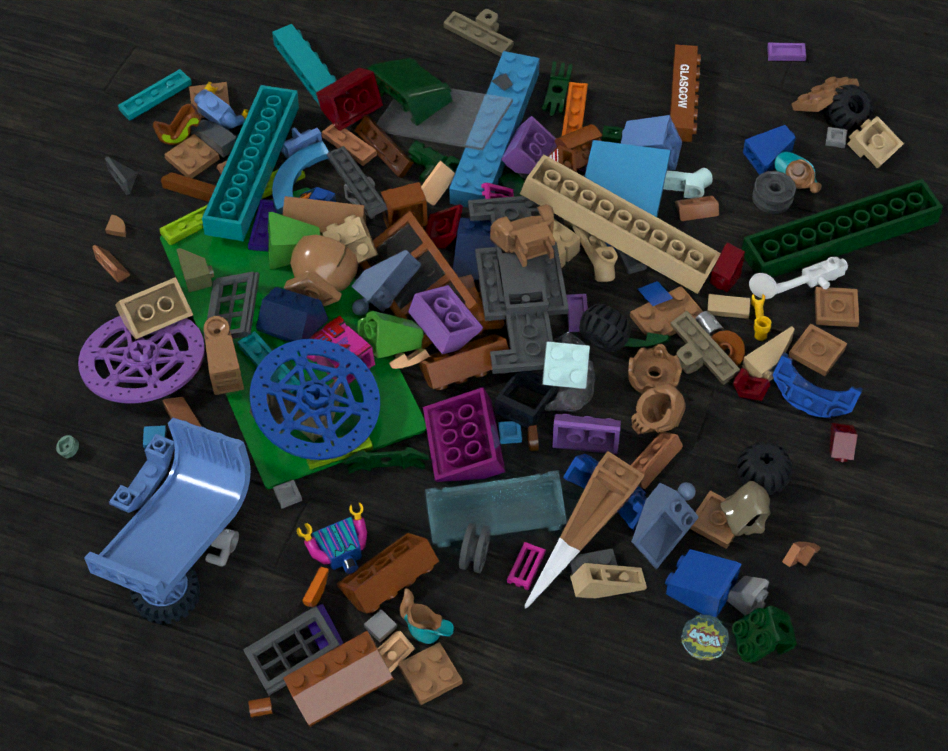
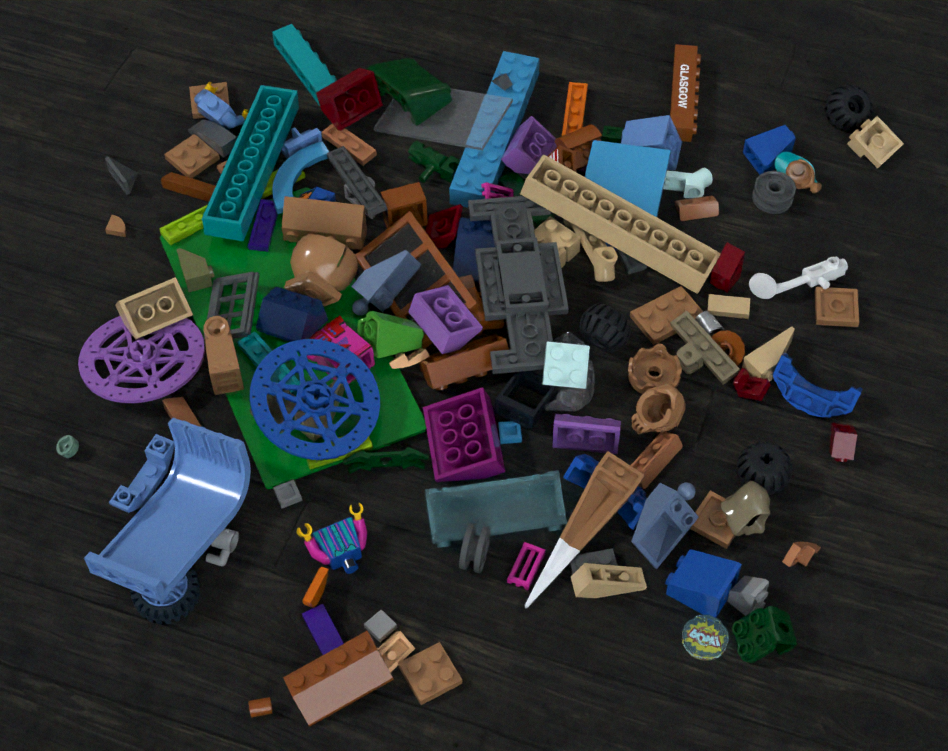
(110, 264): nougat slope -> none
(150, 431): dark azure tile -> none
(154, 94): teal plate -> none
(180, 127): dark orange animal -> none
(279, 635): dark grey piece -> none
(284, 236): bright green slope -> none
(355, 237): tan plate -> none
(384, 146): reddish brown plate -> none
(388, 572): dark orange slope -> none
(422, 621): medium nougat hair -> none
(437, 183): light nougat slope -> none
(481, 32): dark tan plate -> none
(526, 236): medium nougat piece -> none
(533, 438): reddish brown tile -> none
(557, 81): dark green piece -> none
(577, 306): medium lavender tile -> none
(651, 340): dark green slope -> none
(655, 293): blue sticker -> none
(762, 323): yellow brick -> none
(786, 52): medium lavender tile -> none
(817, 349): medium nougat plate -> none
(821, 95): medium nougat plate -> none
(836, 137): light grey tile -> none
(842, 229): dark green brick -> none

